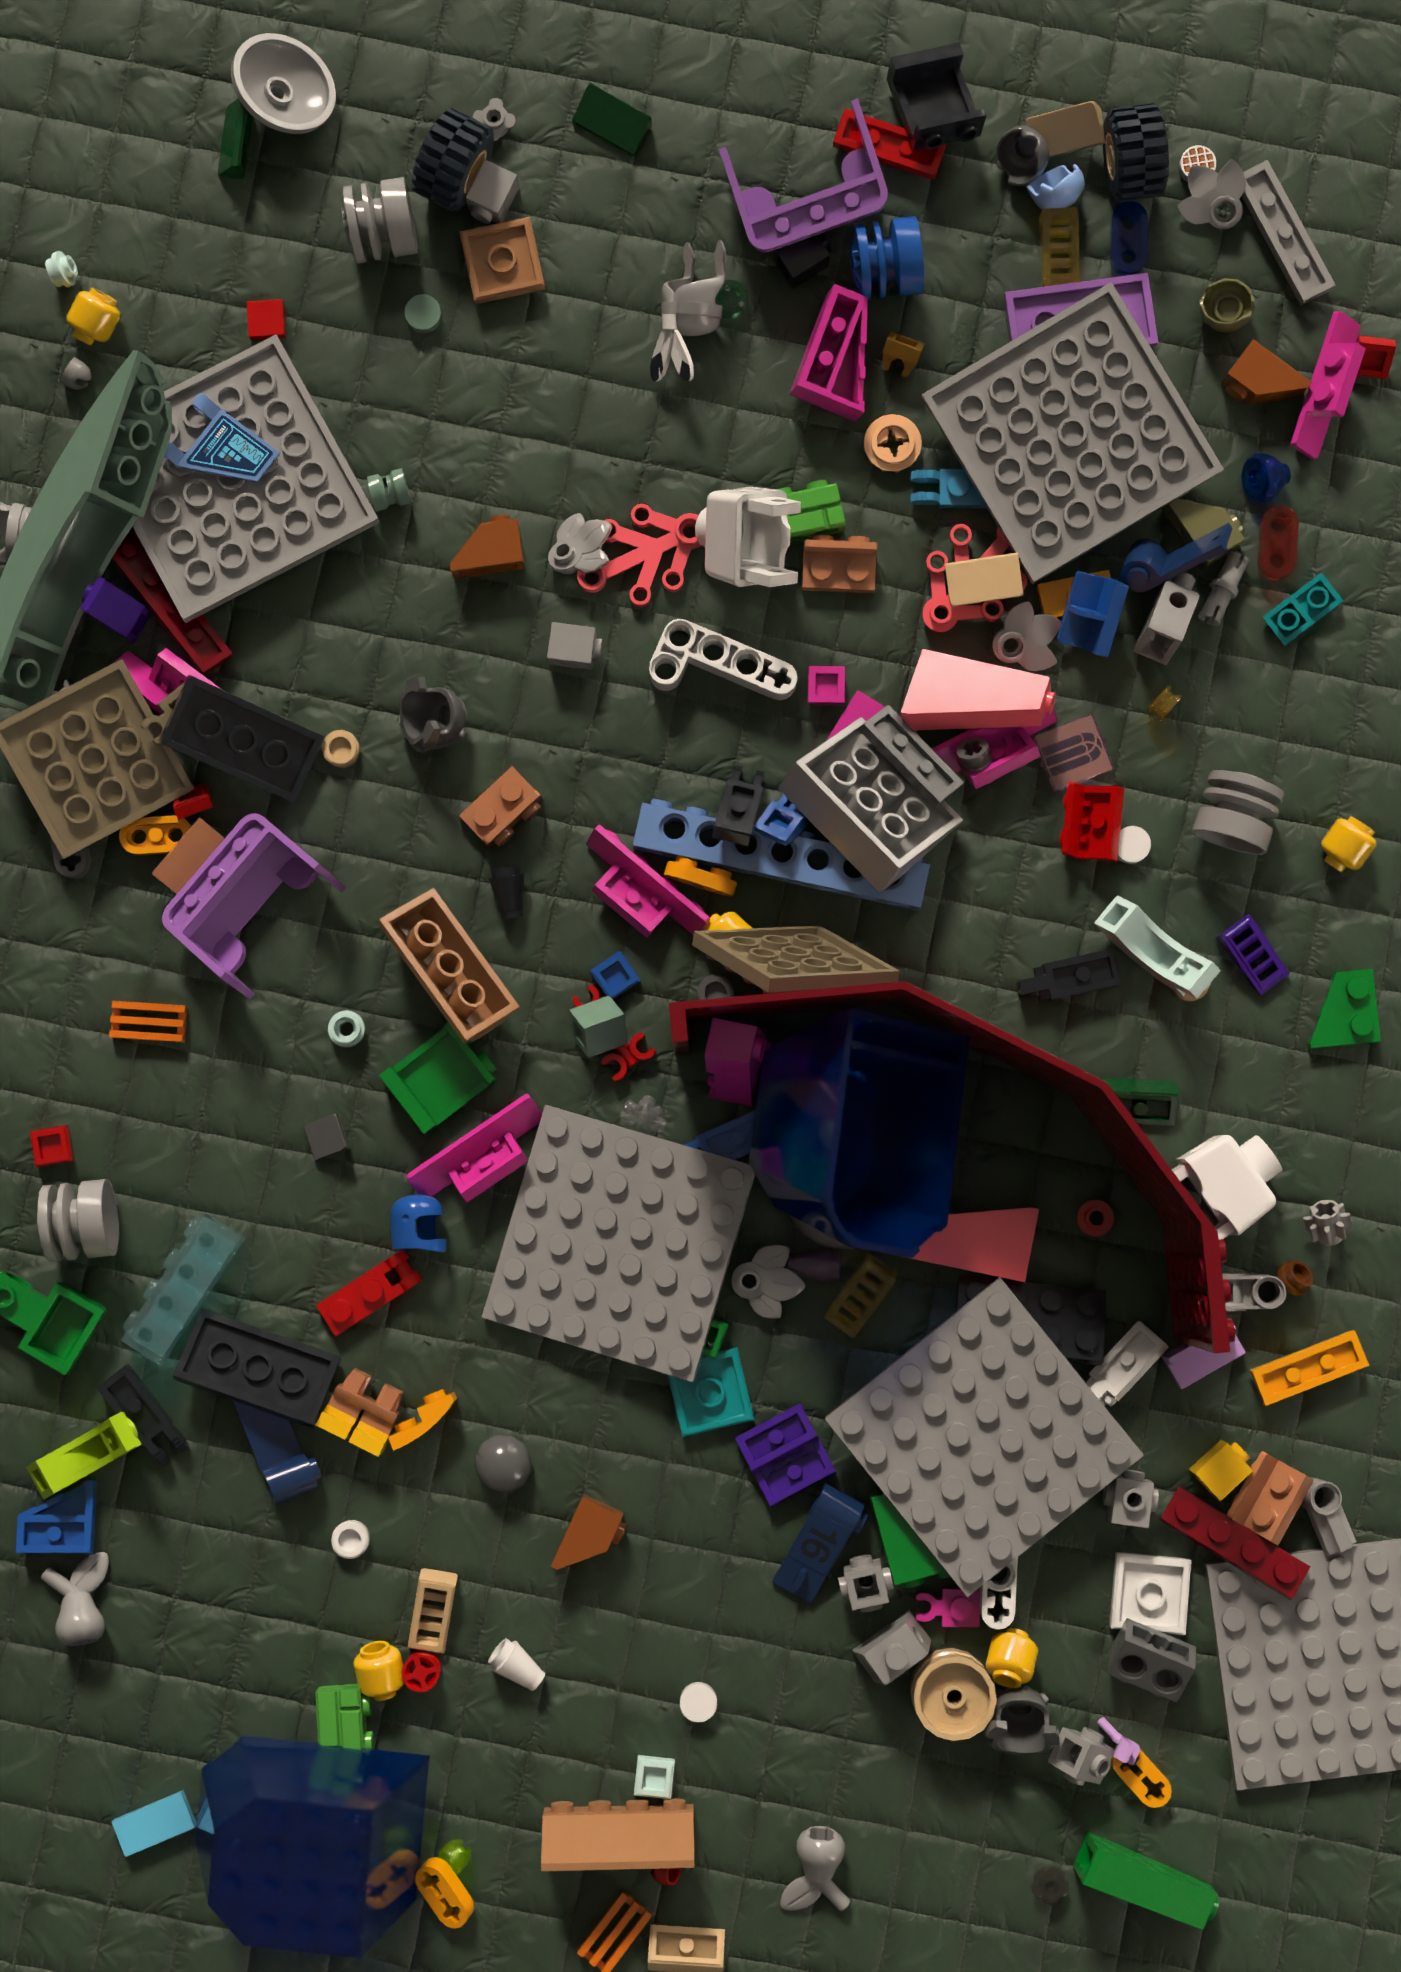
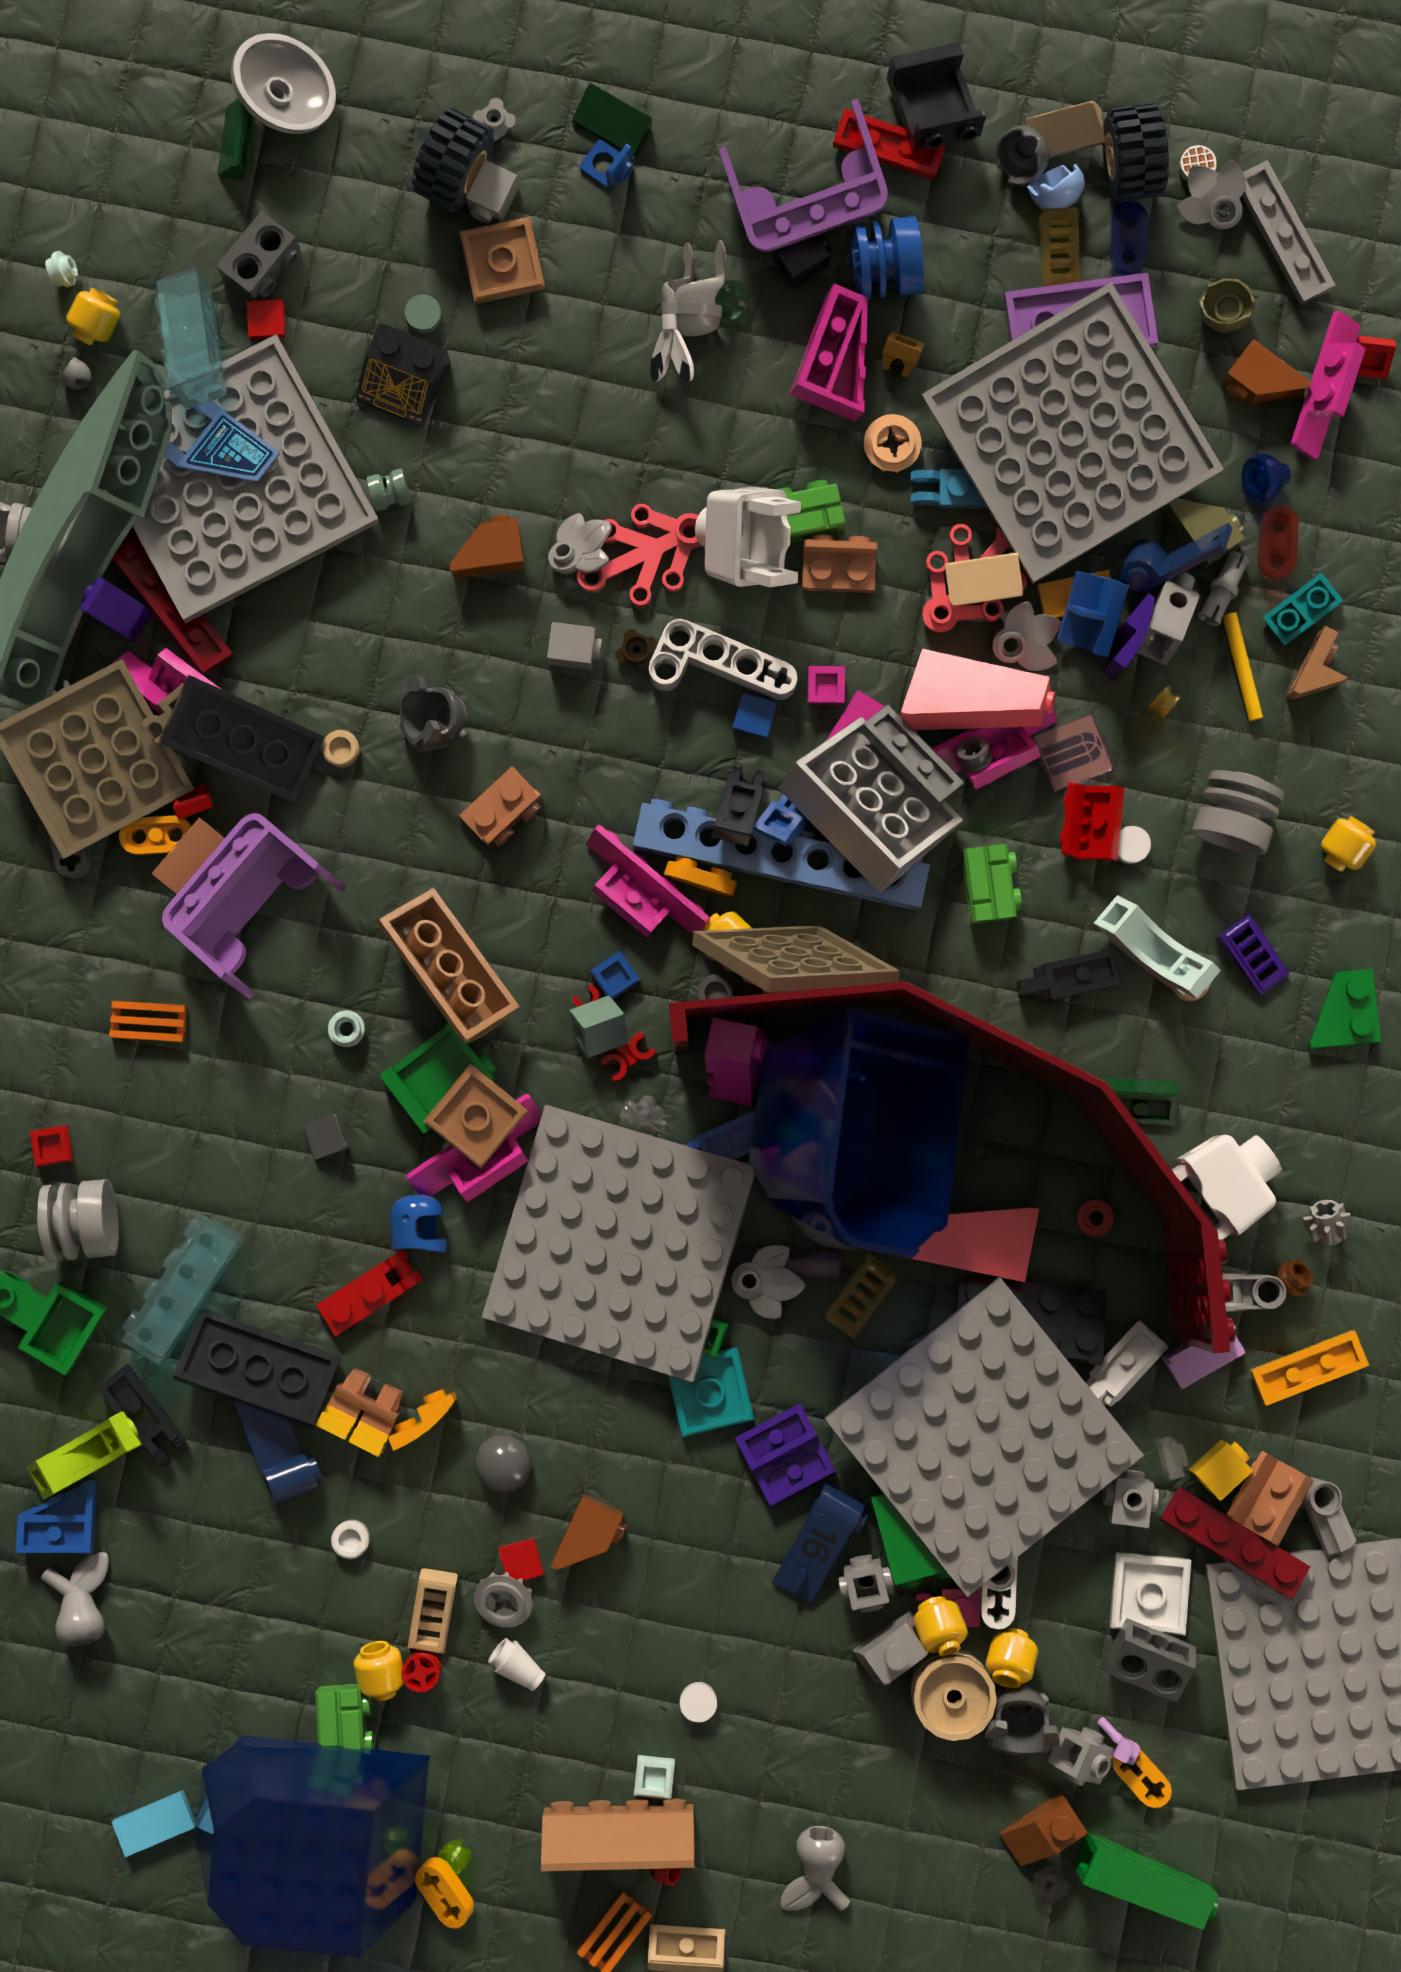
(190, 339): none -> clear light blue brick
(250, 253): none -> dark grey brick
(380, 220): light grey wheel -> none
(402, 374): none -> black slope
(475, 1116): none -> medium nougat plate
(508, 889): black cone -> none
(510, 1612): none -> light grey gear
(522, 1559): none -> red tile
(617, 171): none -> blue bracket
(635, 639): none -> dark brown plate
(754, 715): none -> blue tile
(940, 1626): none -> yellow head
(990, 884): none -> bright green brick
(1044, 1831): none -> dark orange slope
(1131, 635): none -> dark purple slope
(1172, 1457): none -> clear plate
(1242, 666): none -> yellow bar
(1313, 674): none -> medium nougat slope

